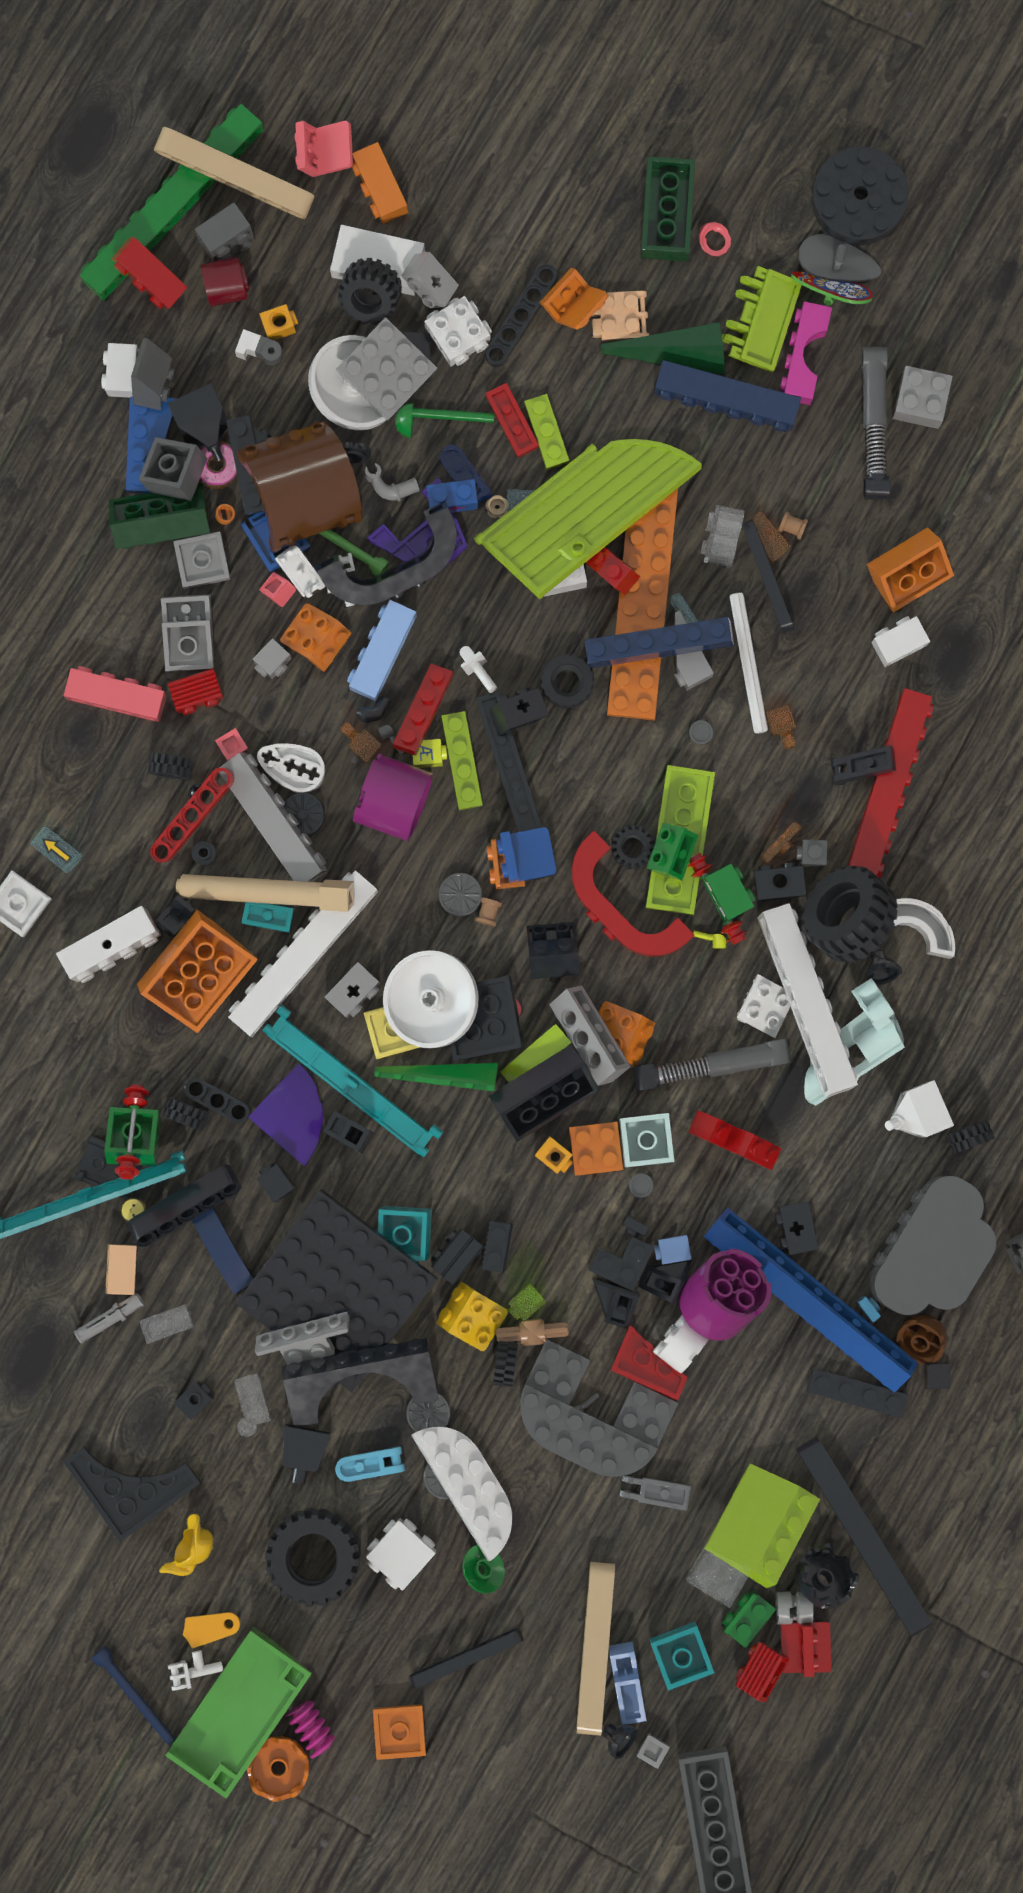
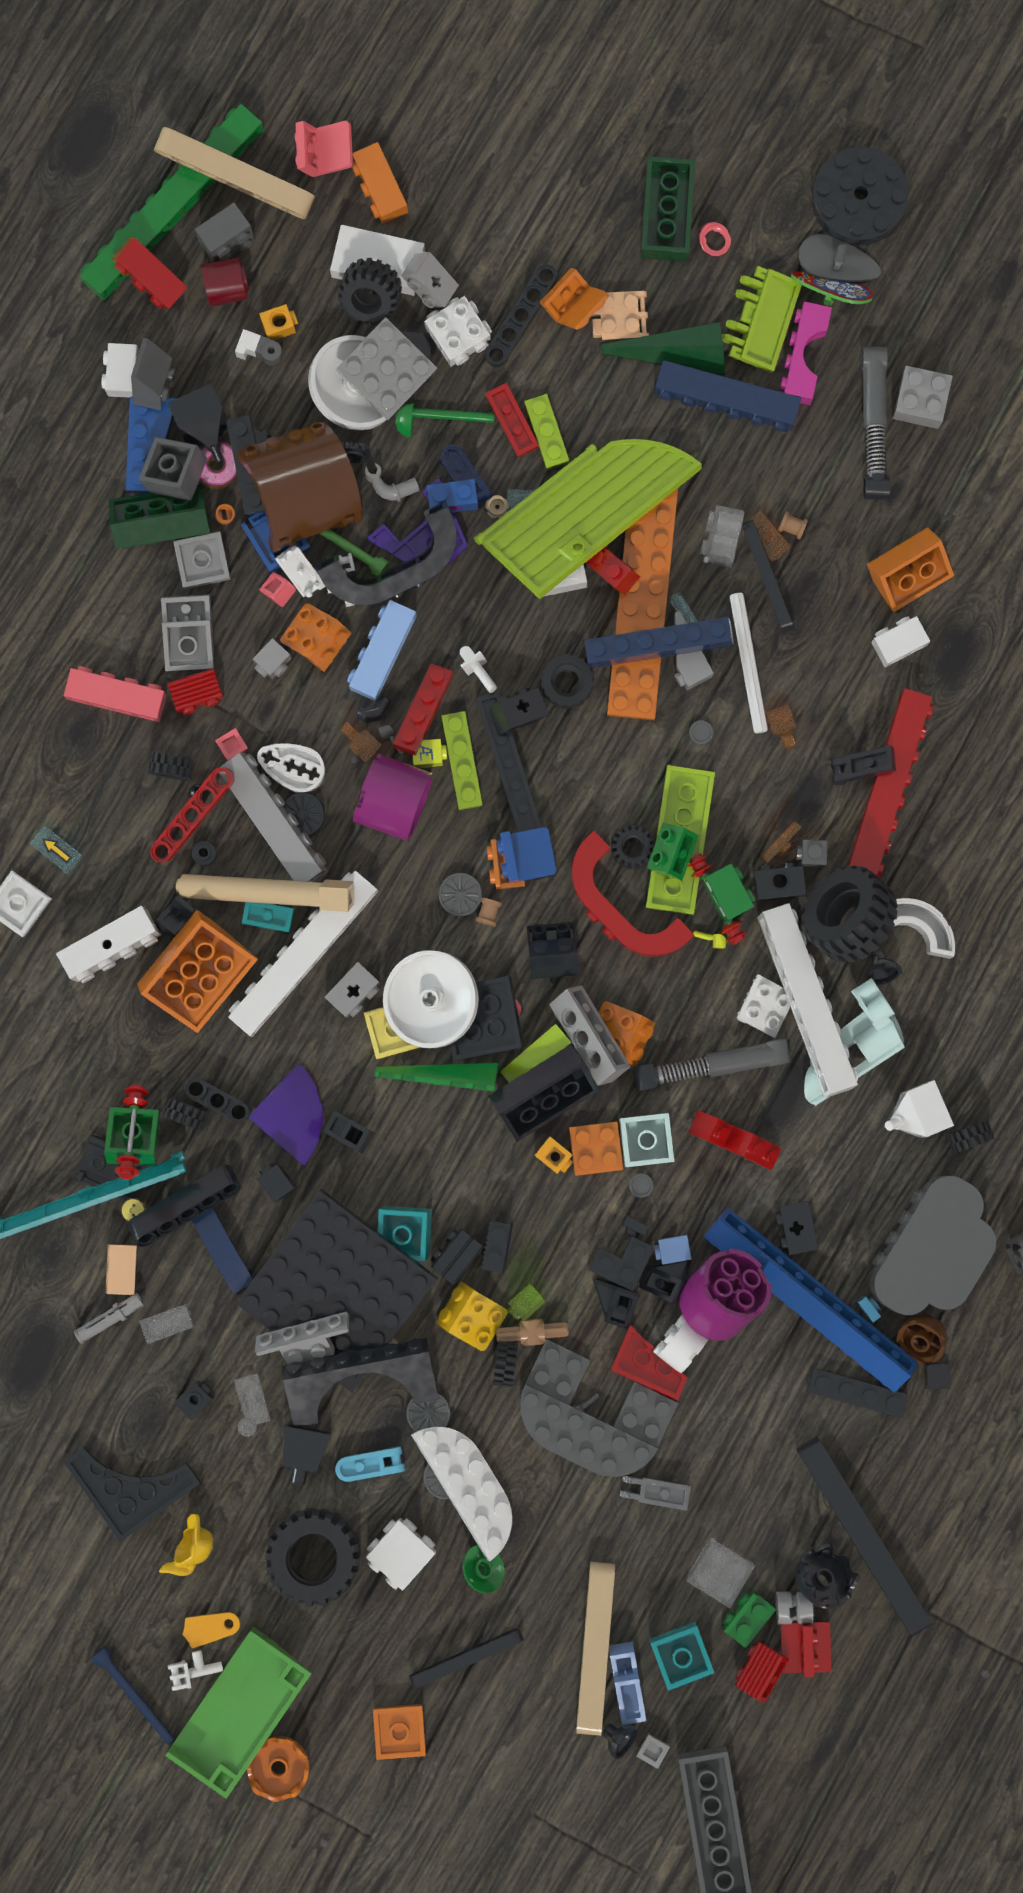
(311, 1727): dark pink piece -> none
(350, 1084): teal piece -> none
(762, 1525): lime slope -> none

